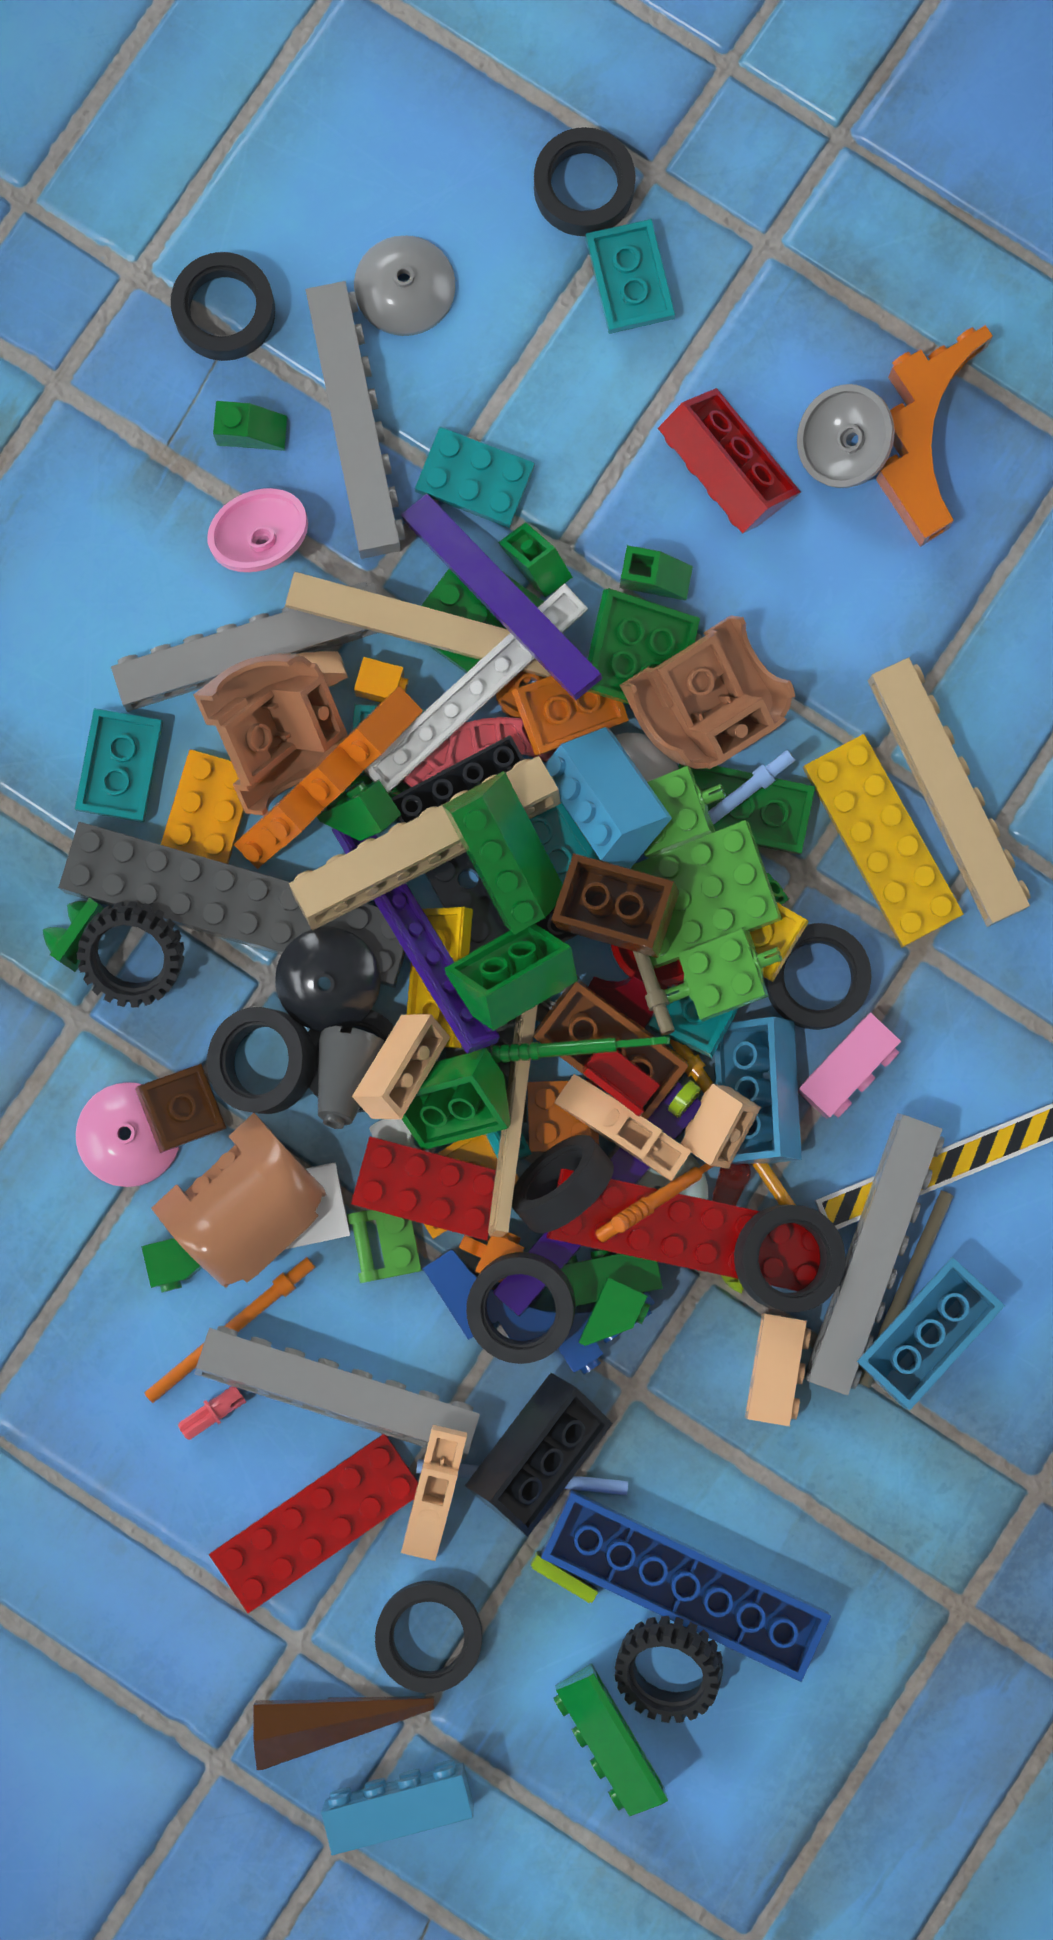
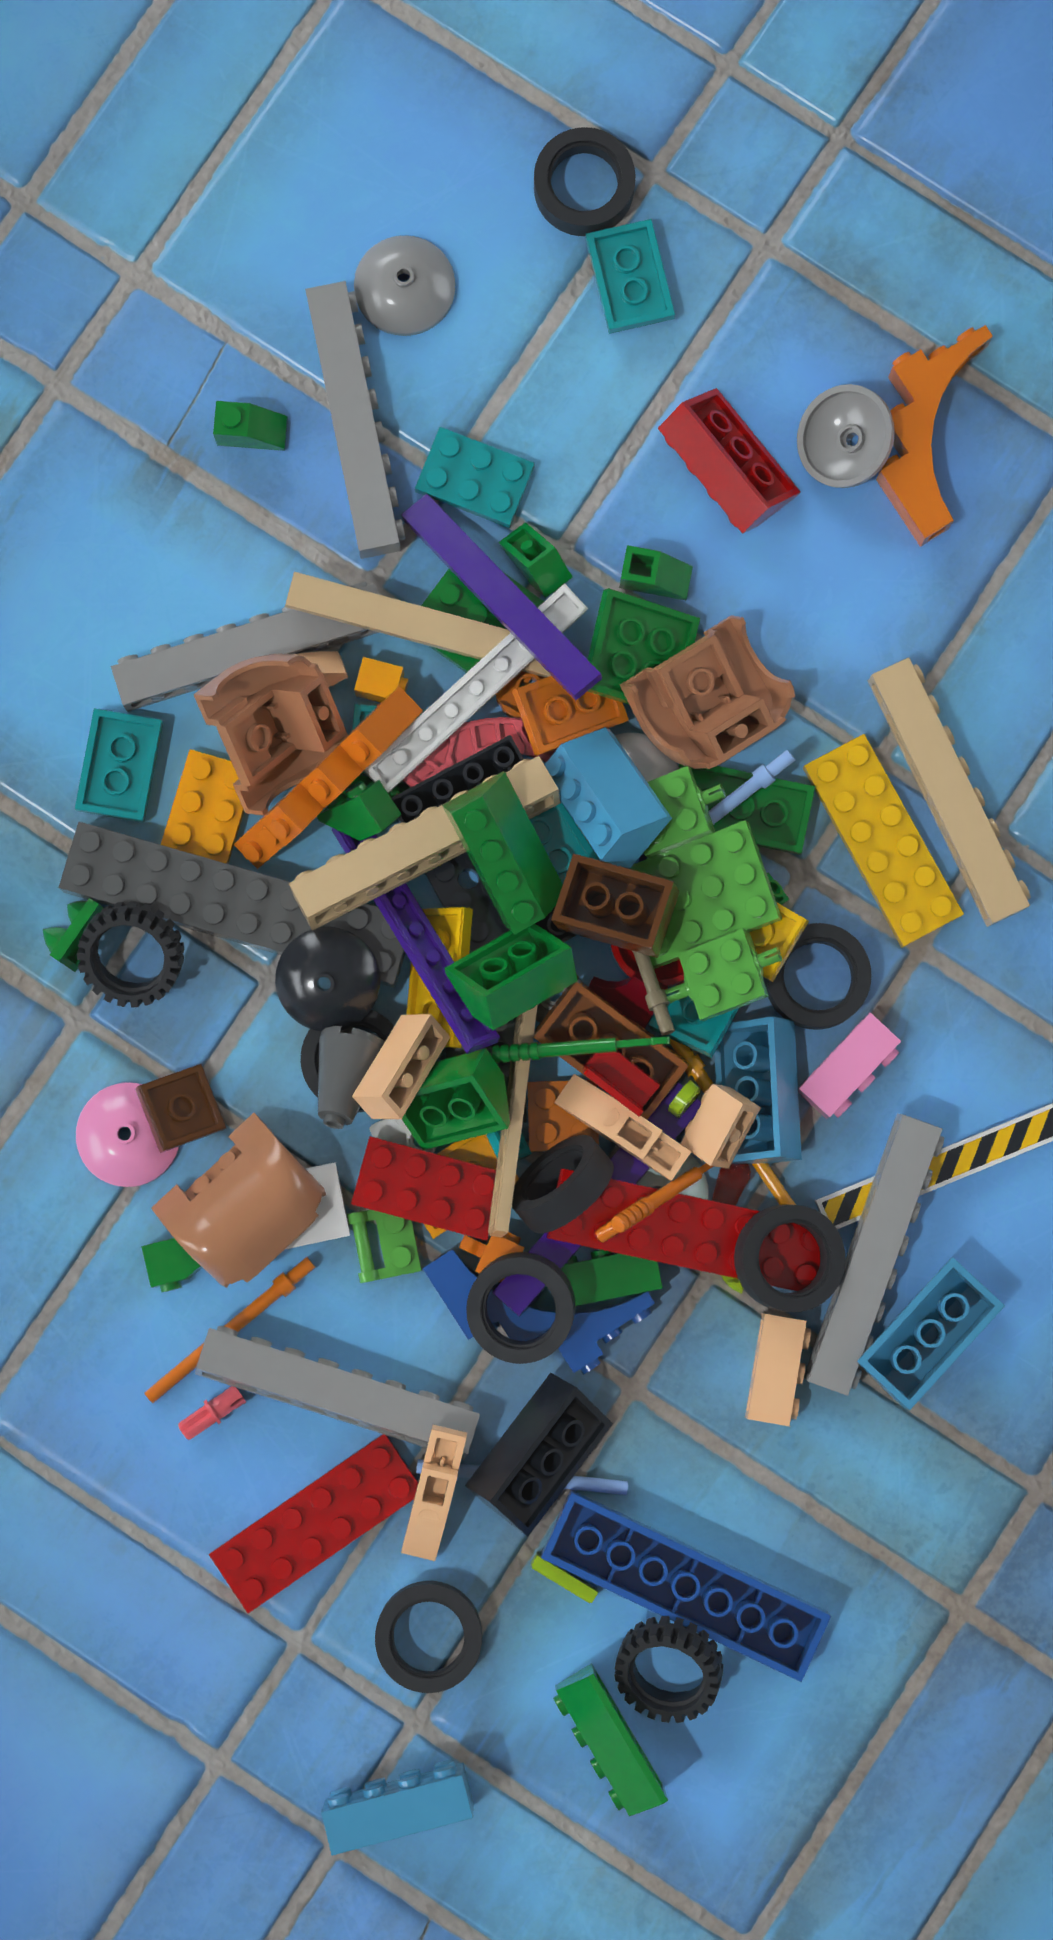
(216, 266): black tyre -> none
(222, 1056): black tyre -> none
(257, 530): bright pink dish -> none
(300, 1727): reddish brown wedge -> none
(614, 1312): green slope -> none
(914, 1268): dark tan bar -> none

